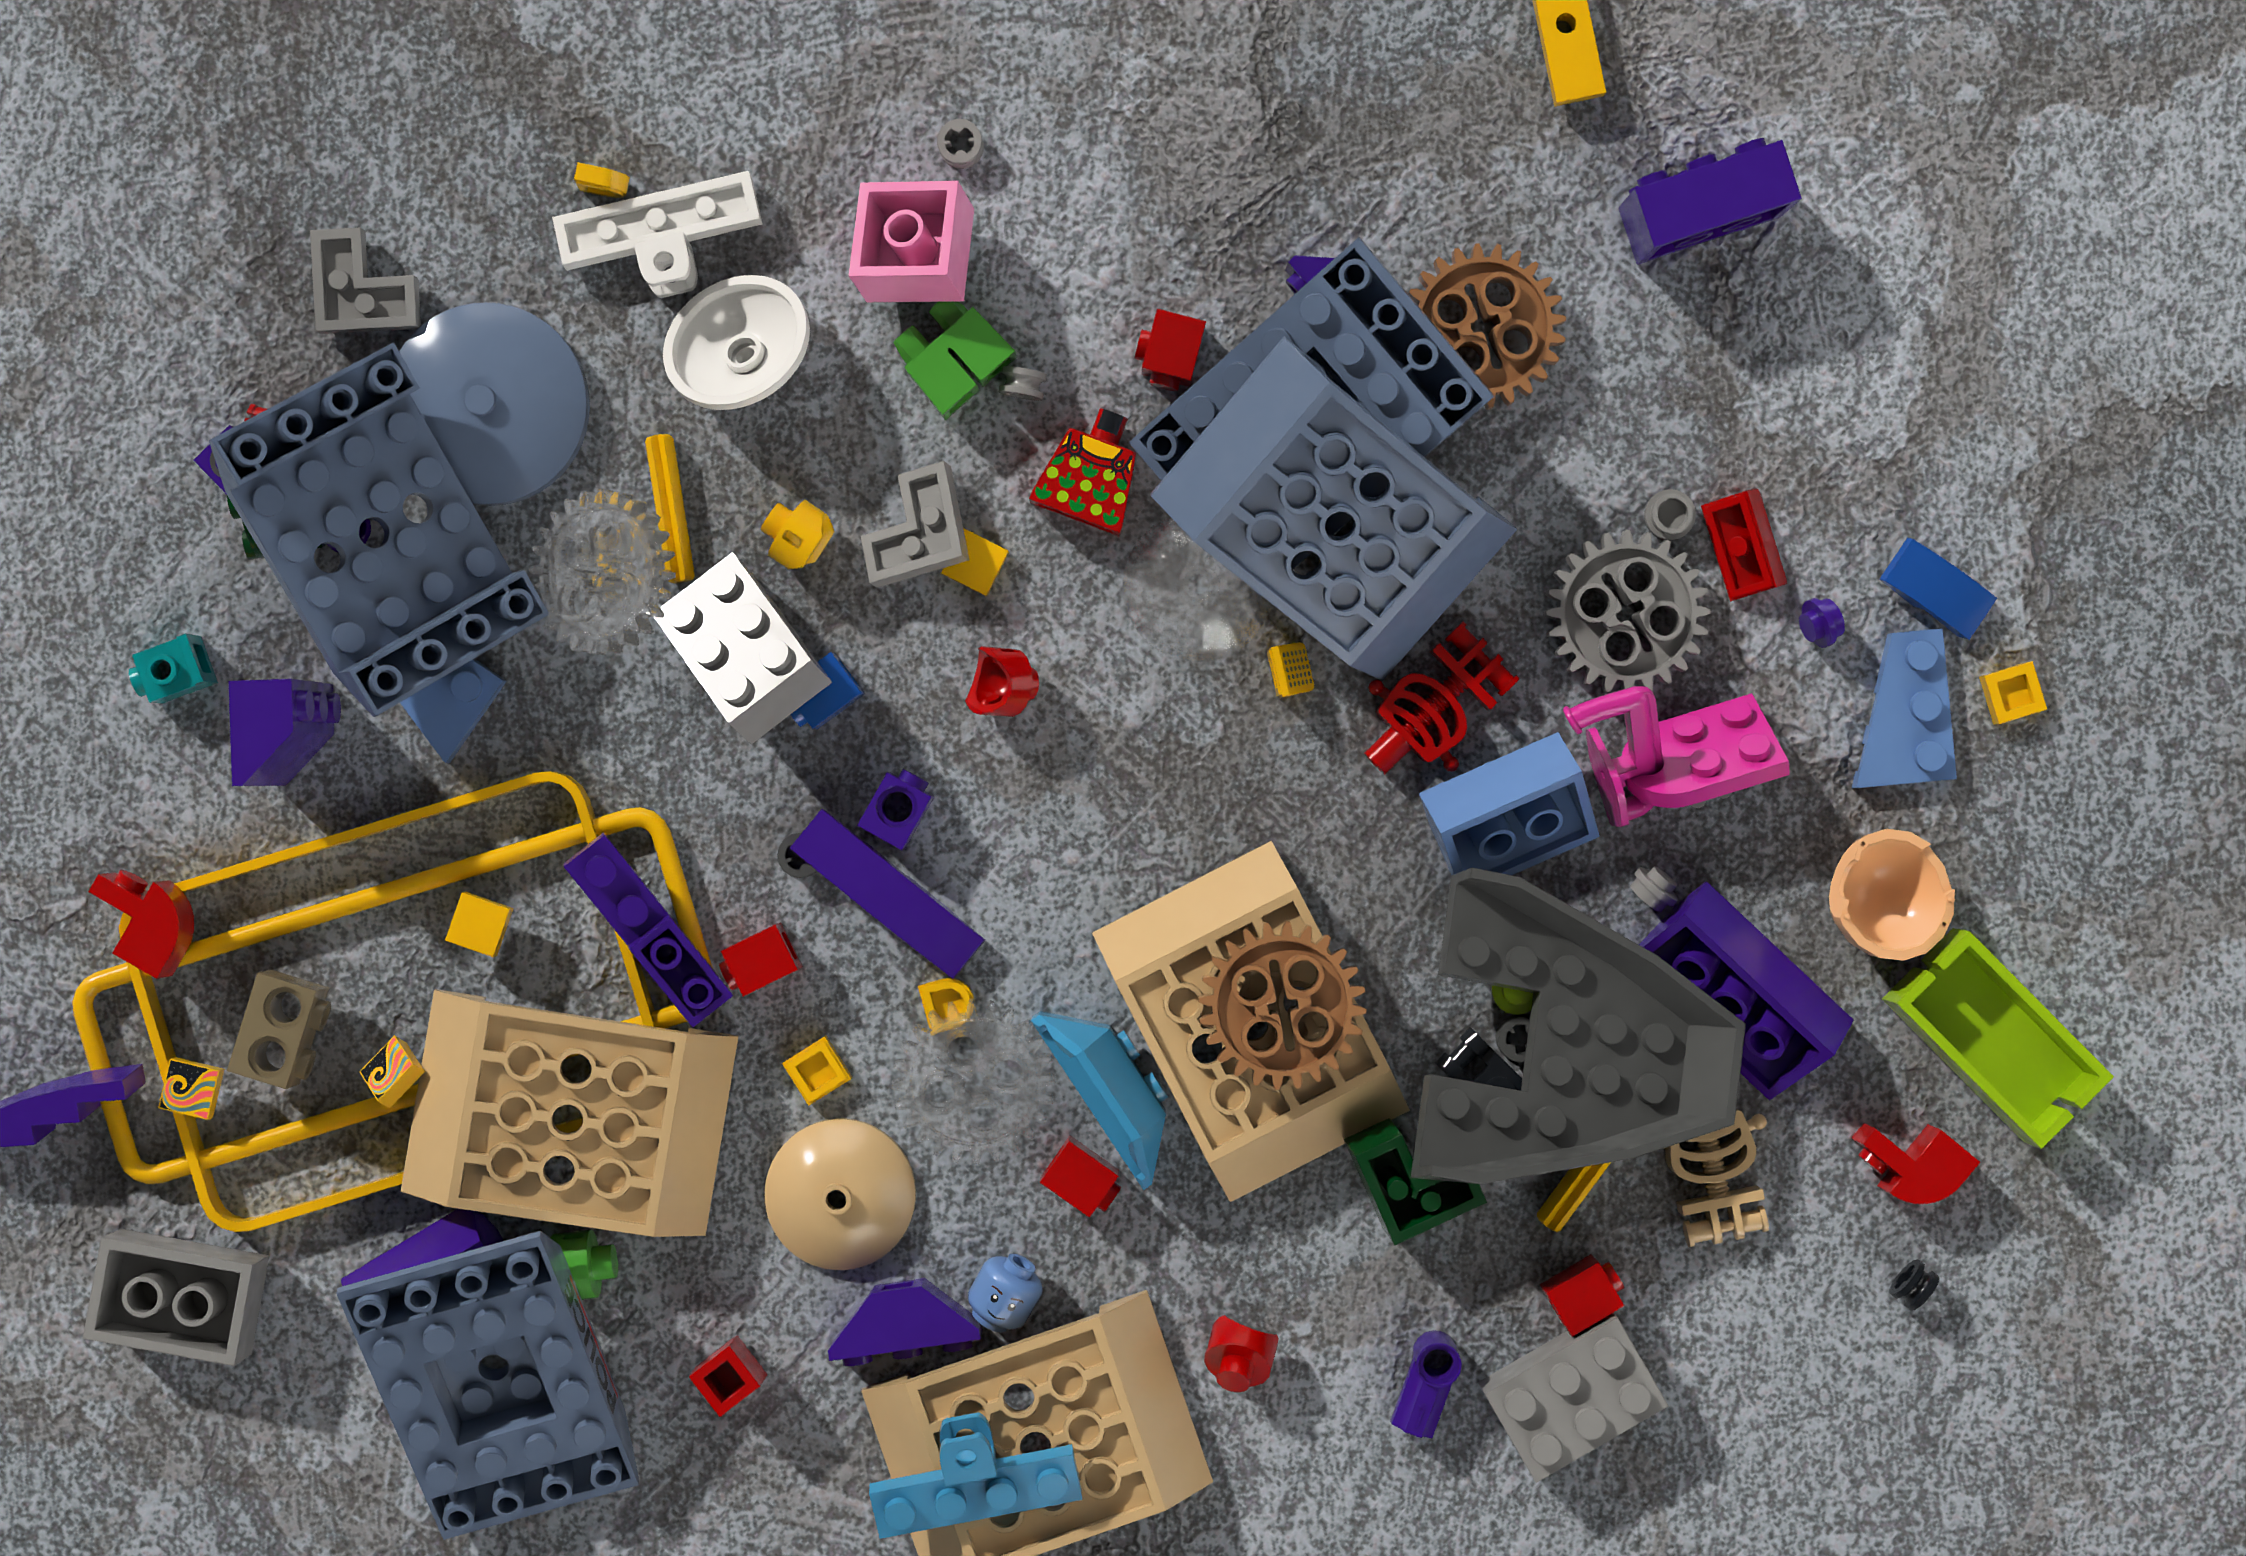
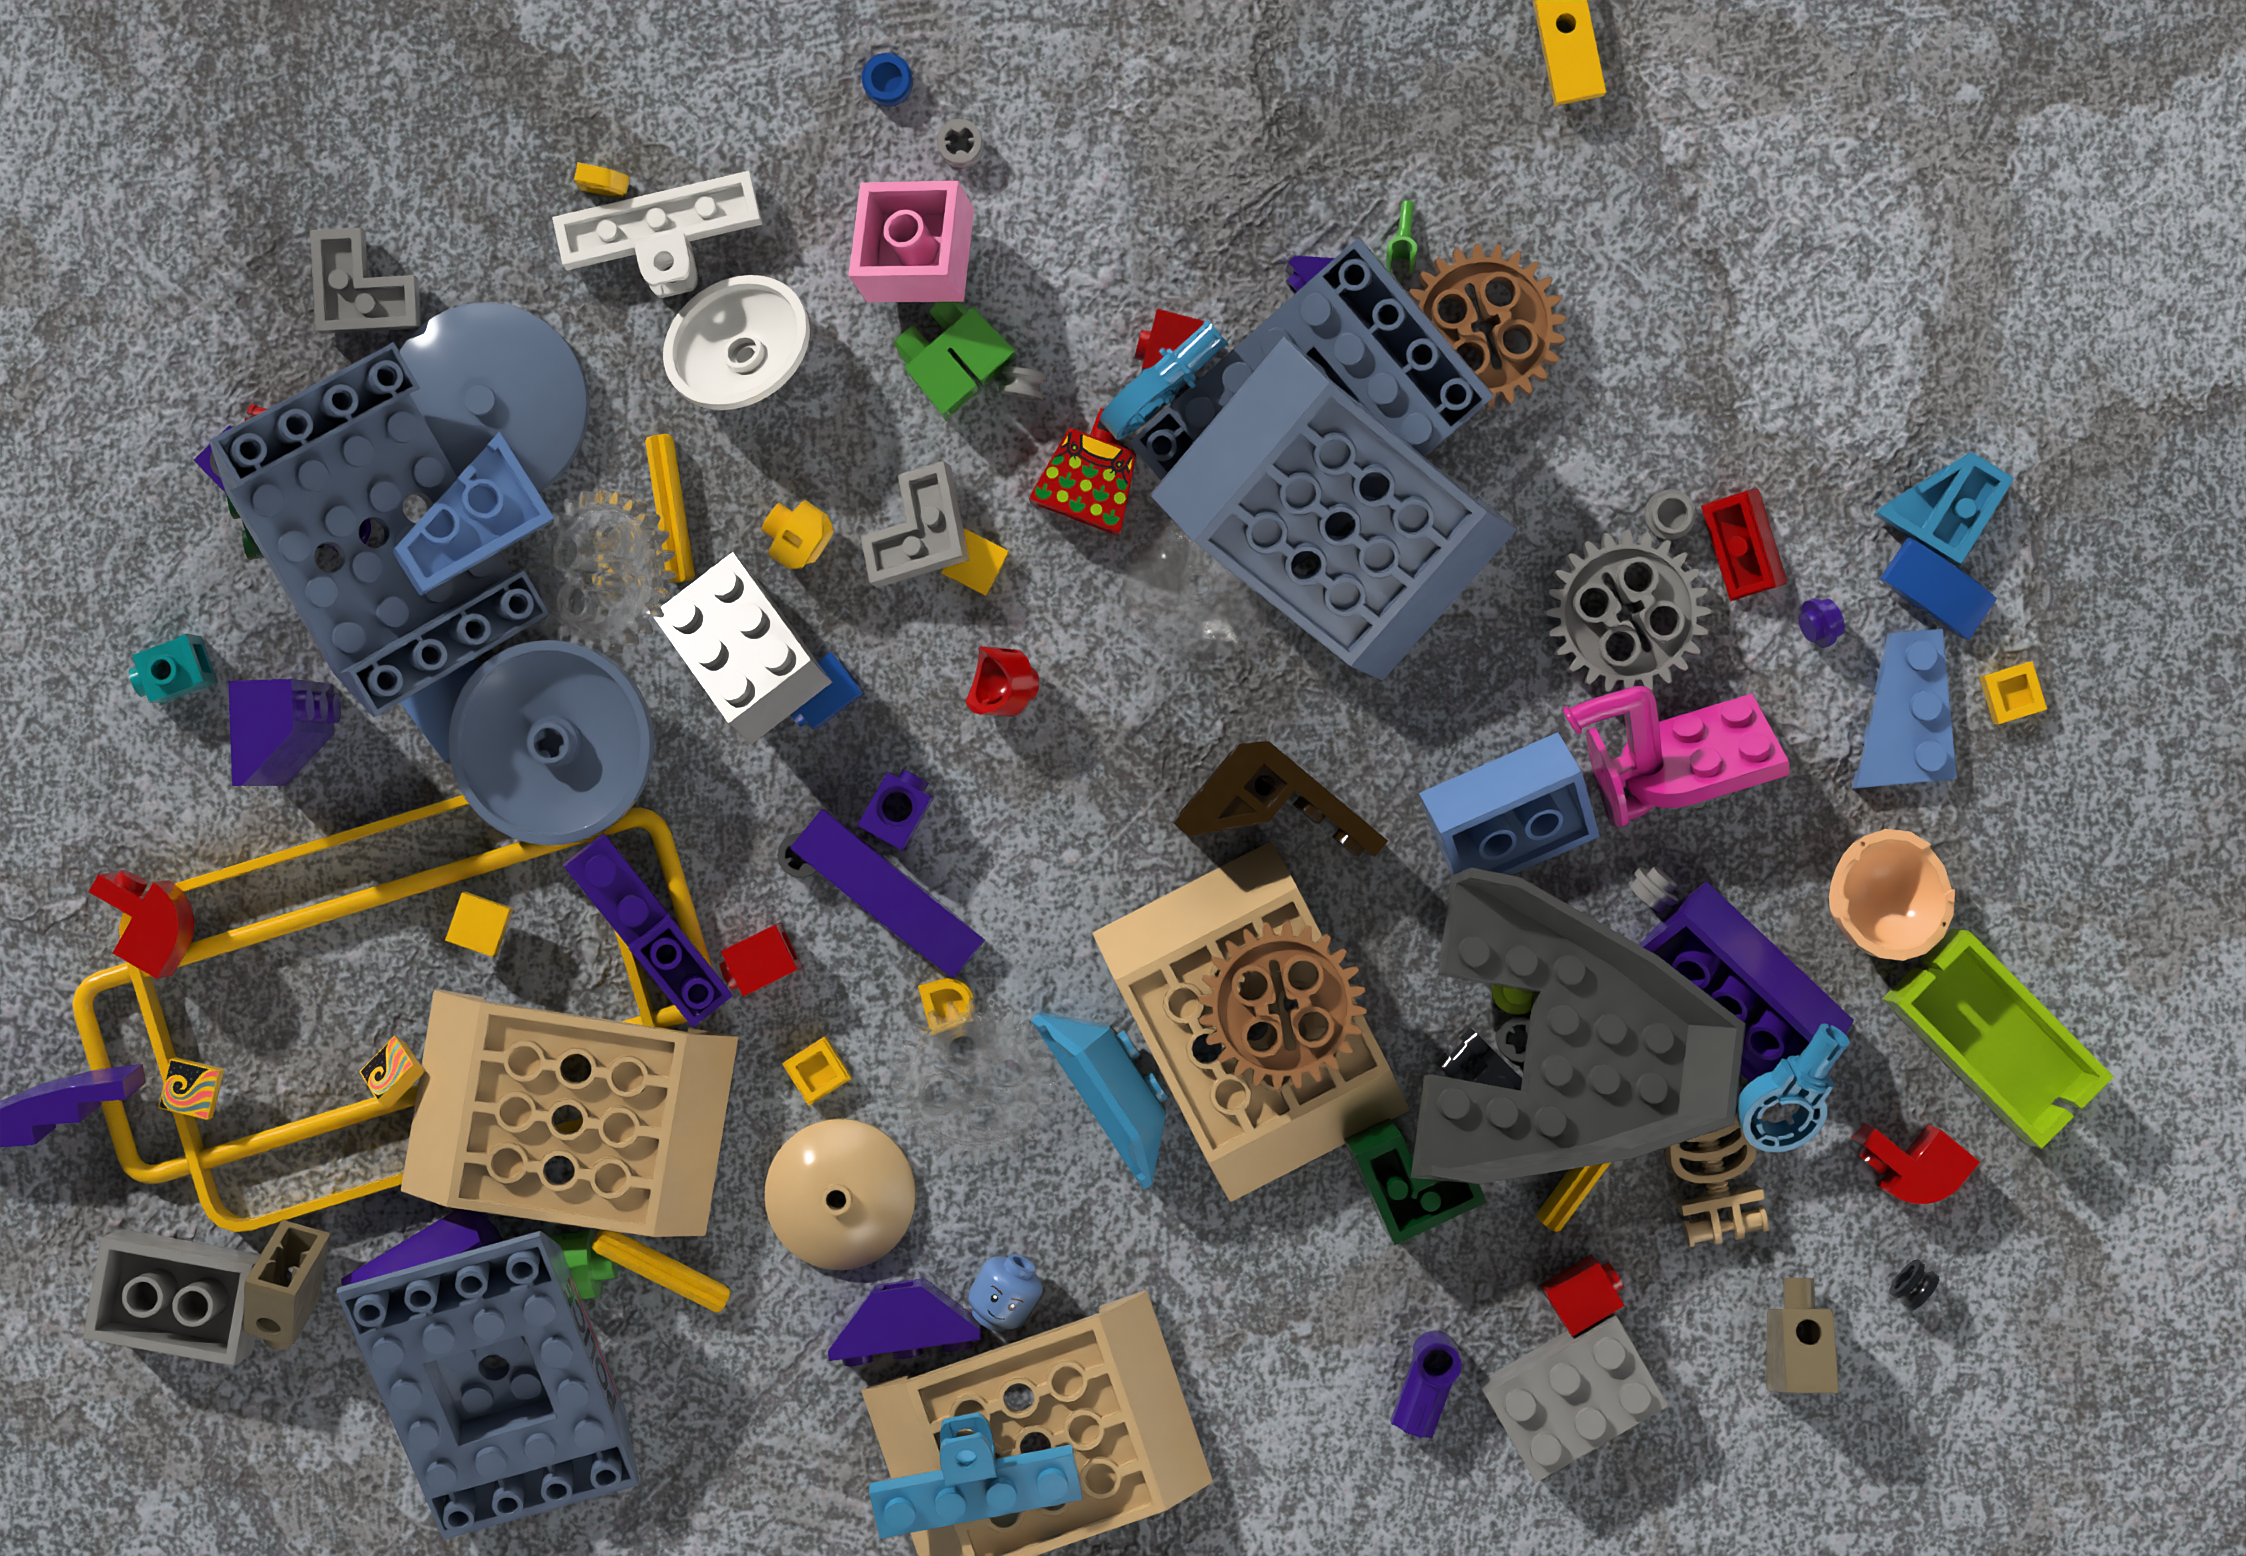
(266, 1023): dark tan brick -> none
(271, 1303): none -> dark tan torso
(473, 520): none -> medium blue wing
(551, 742): none -> sand blue dish
(661, 1269): none -> yellow axle
(728, 1375): red brick -> none
(887, 79): none -> blue tile
(1081, 1177): red brick -> none
(1161, 382): none -> dark azure pin
(1232, 802): none -> dark brown bracket
(1239, 1355): red piece -> none
(1290, 669): yellow slope -> none
(1401, 737): red torso -> none
(1402, 245): none -> bright green hand
(1709, 199): dark purple brick -> none
(1794, 1081): none -> dark azure pin
(1806, 1363): none -> dark tan torso
(1949, 506): none -> dark azure wing

